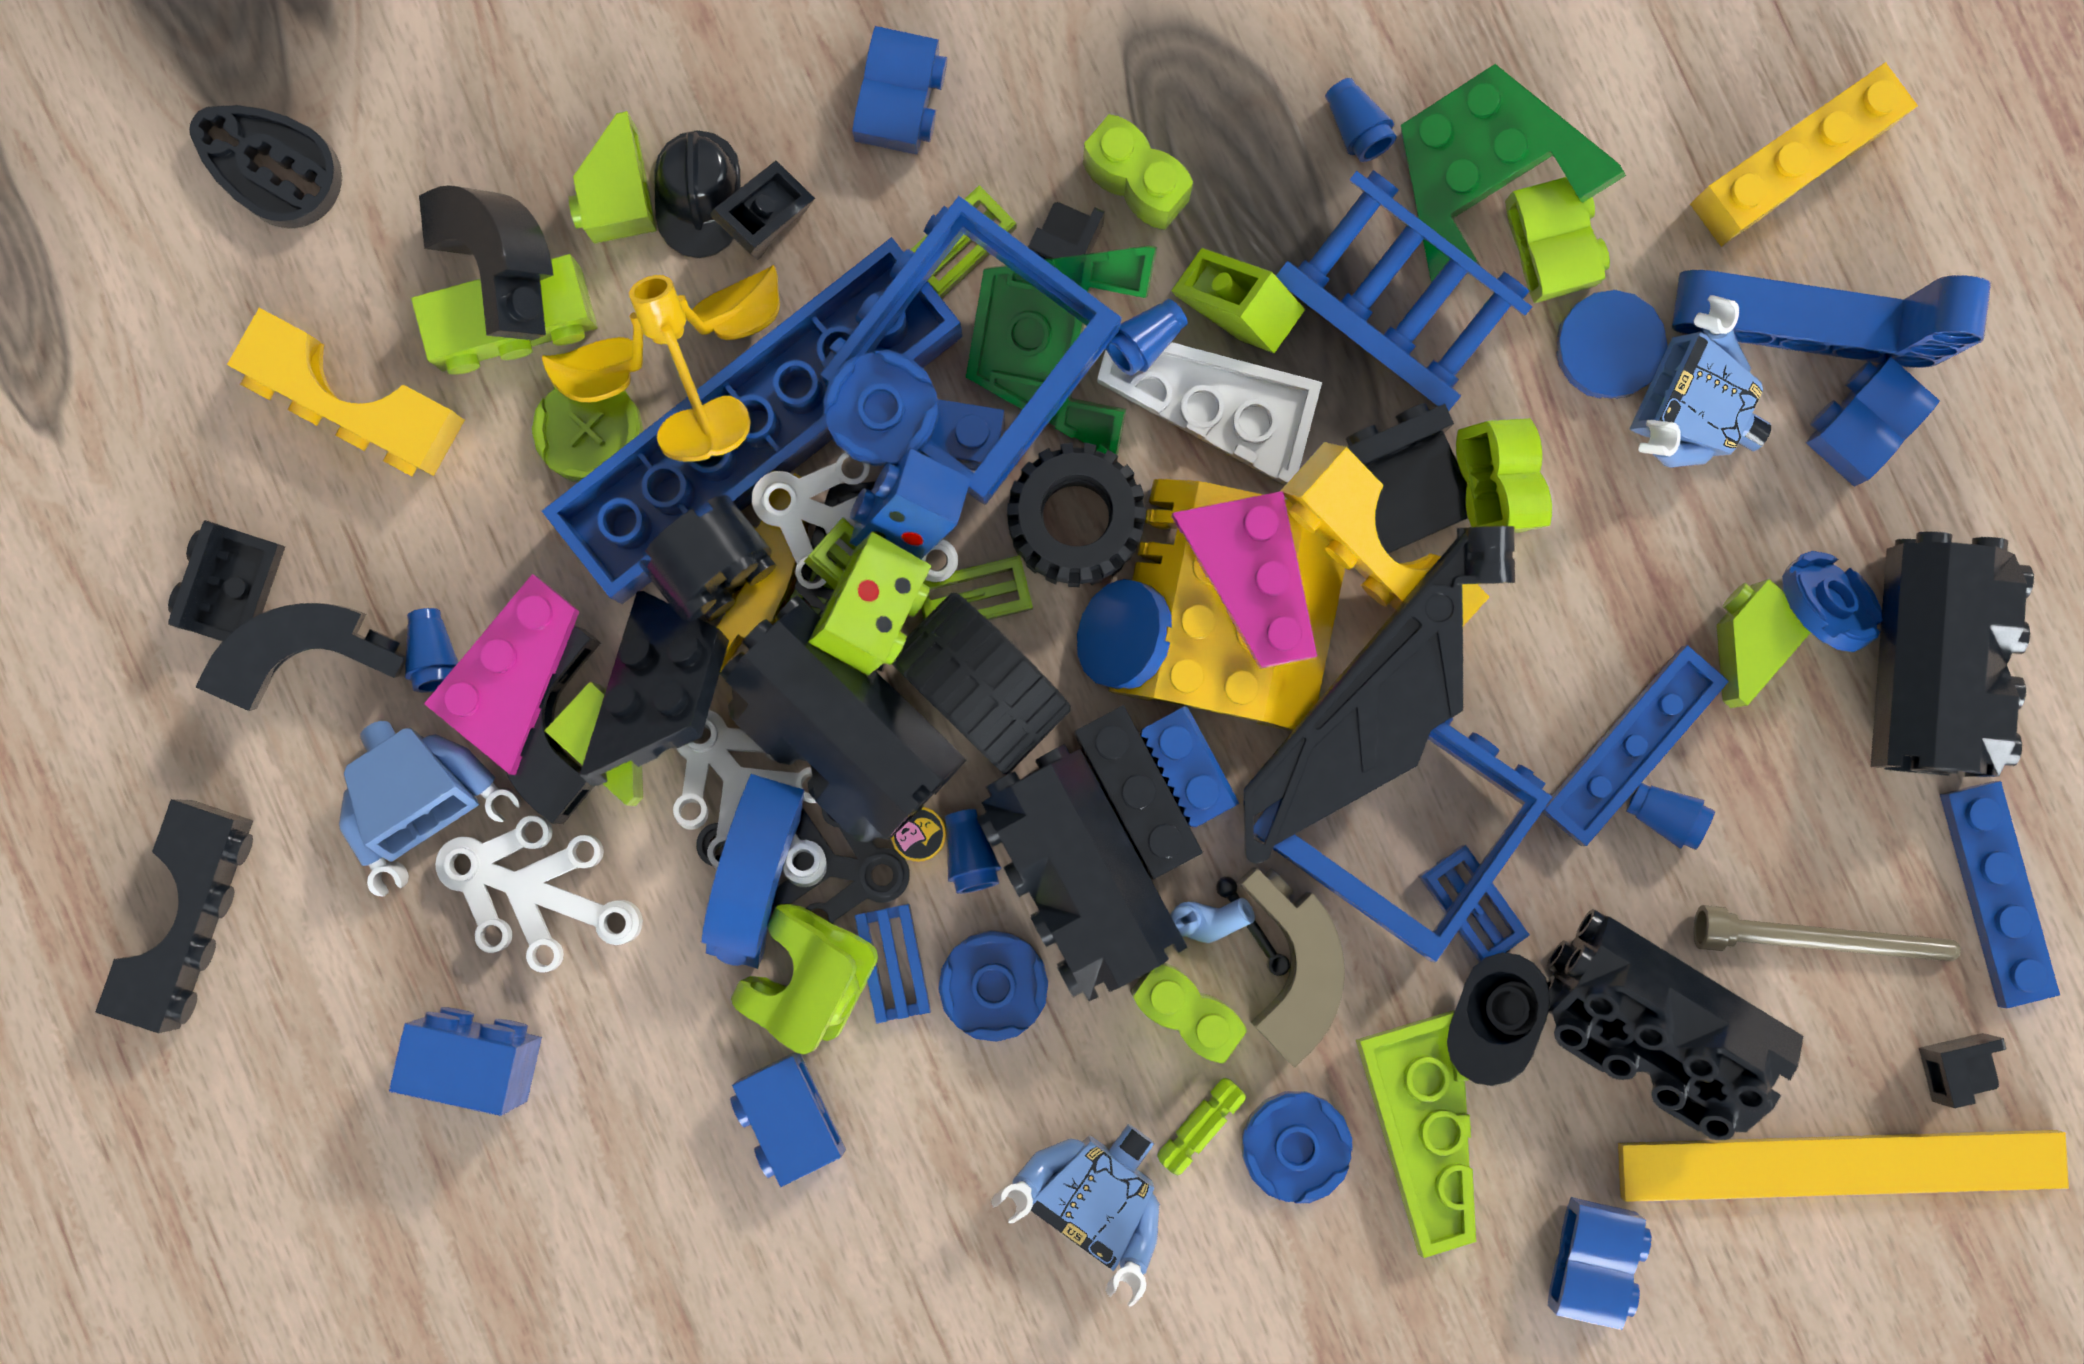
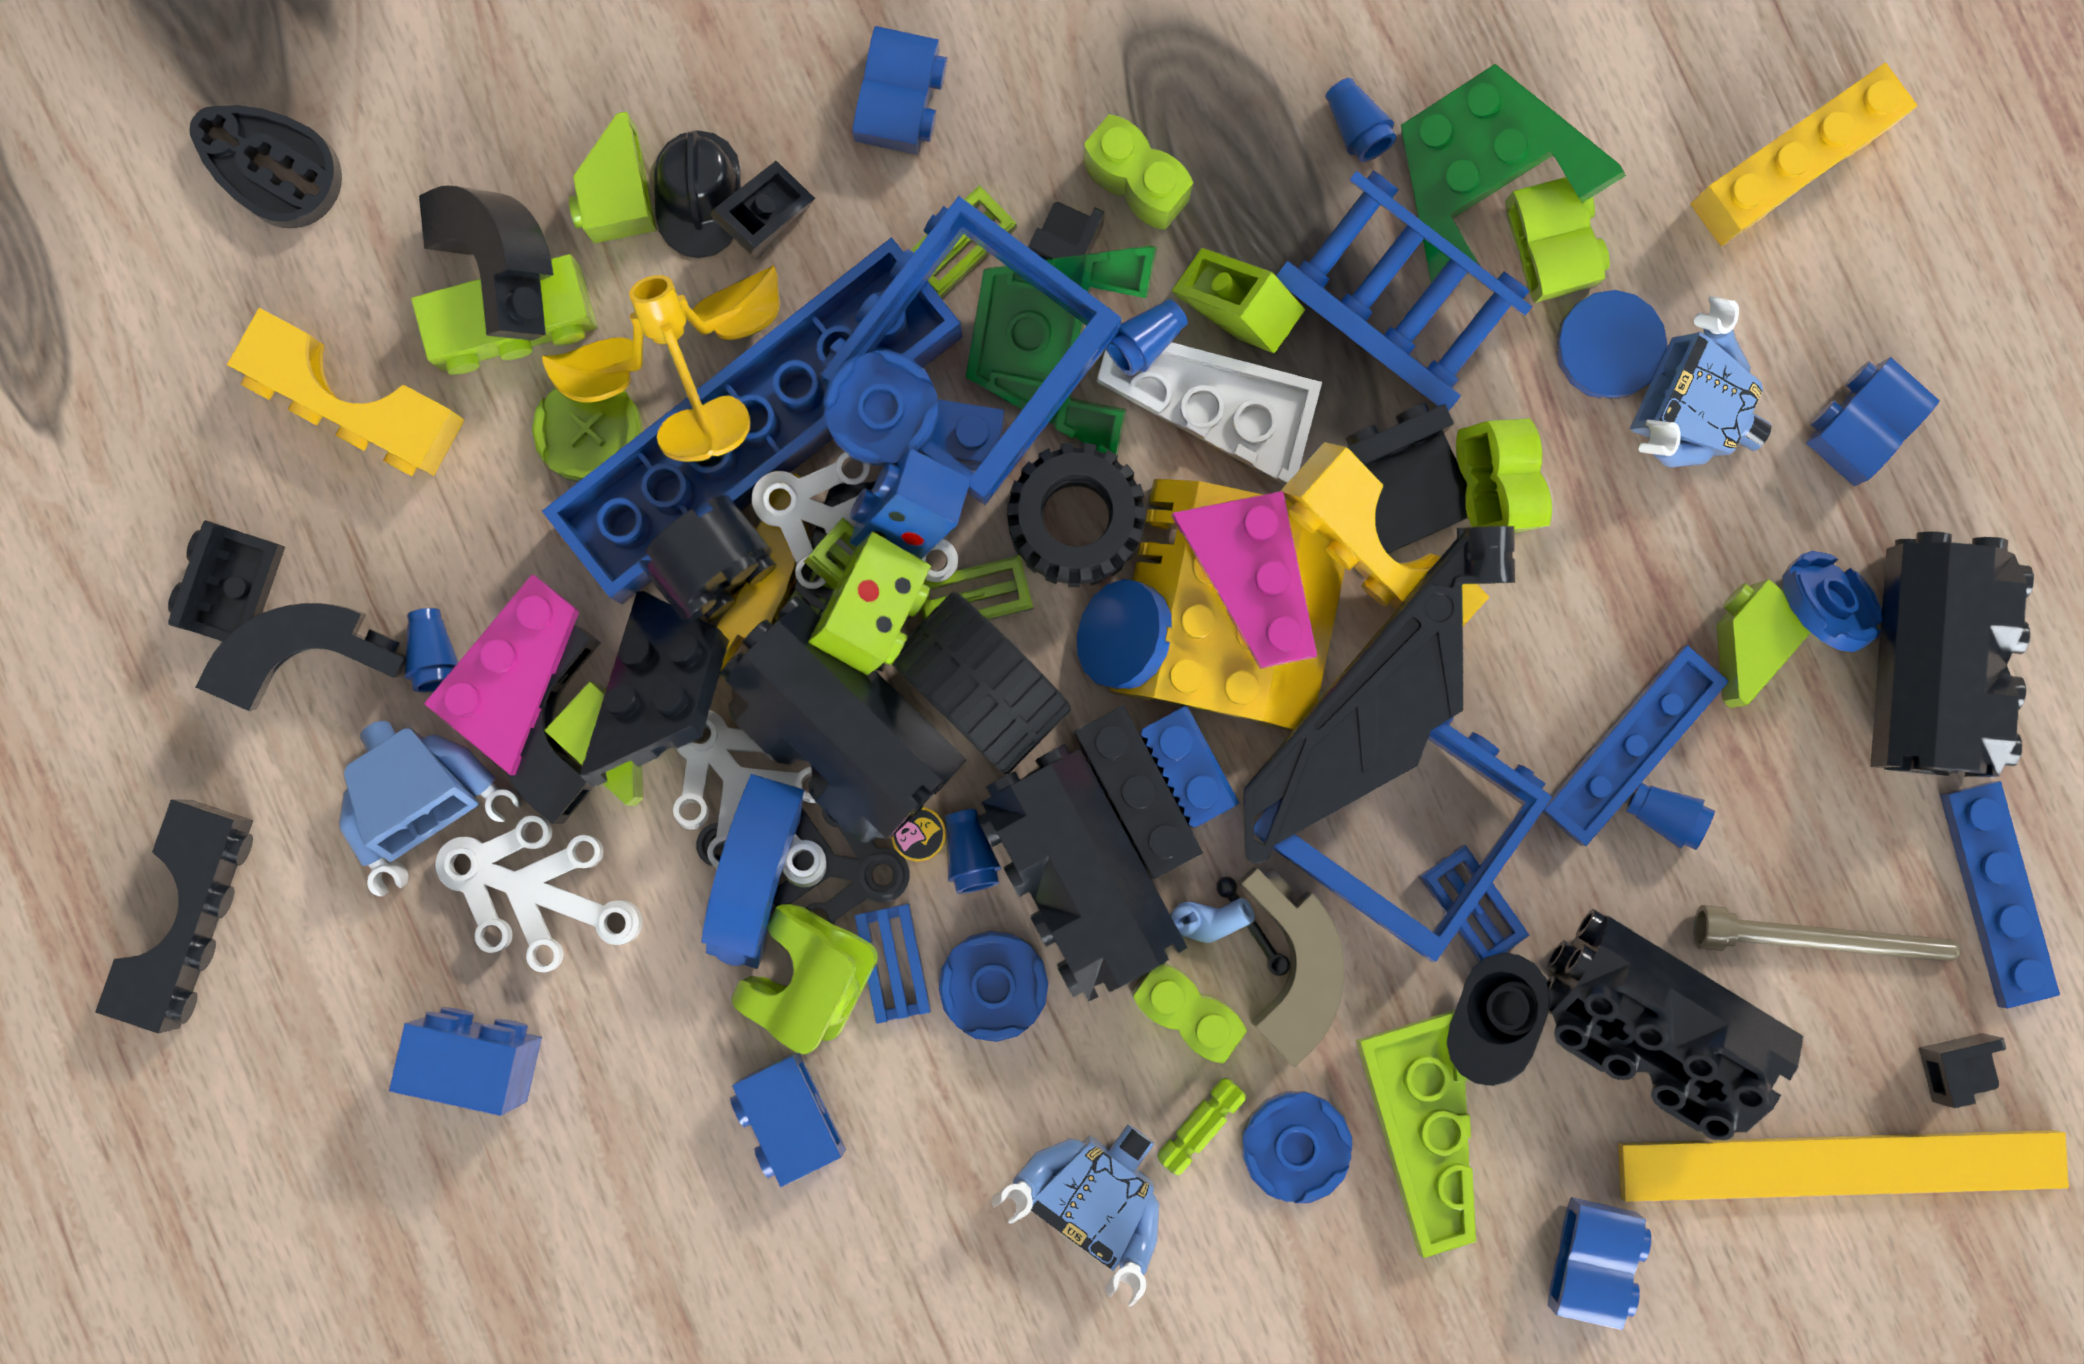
(1840, 323): blue beam -> none

